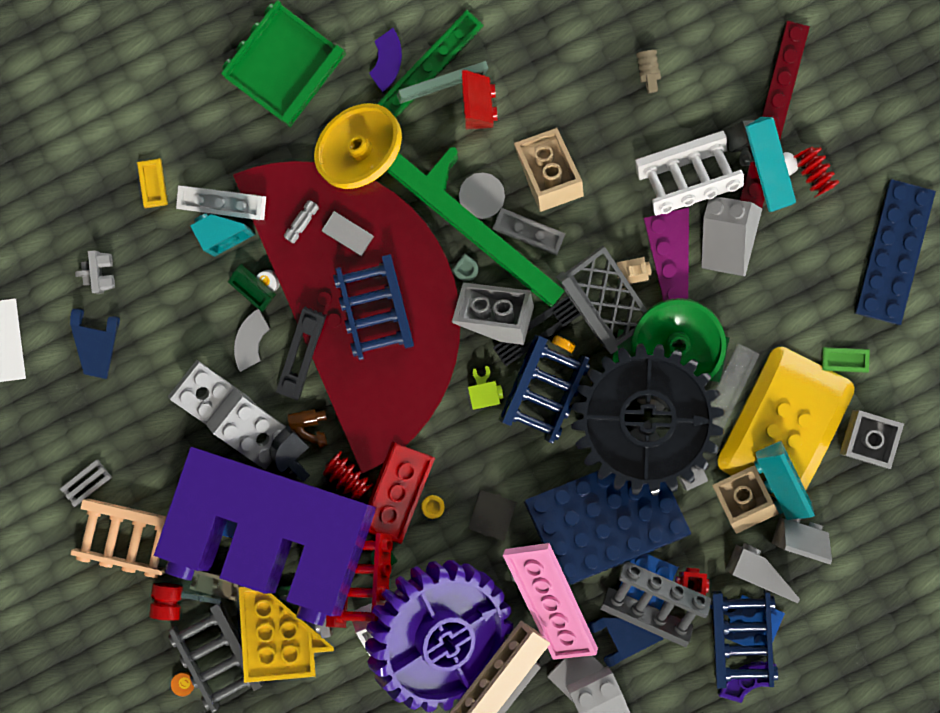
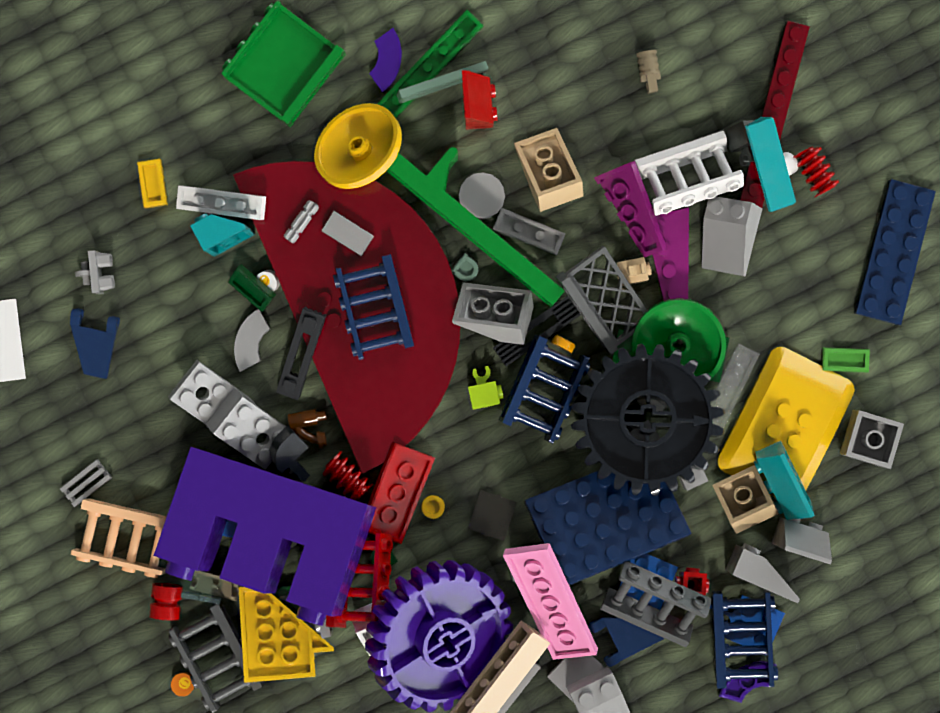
(630, 198): none -> magenta wing

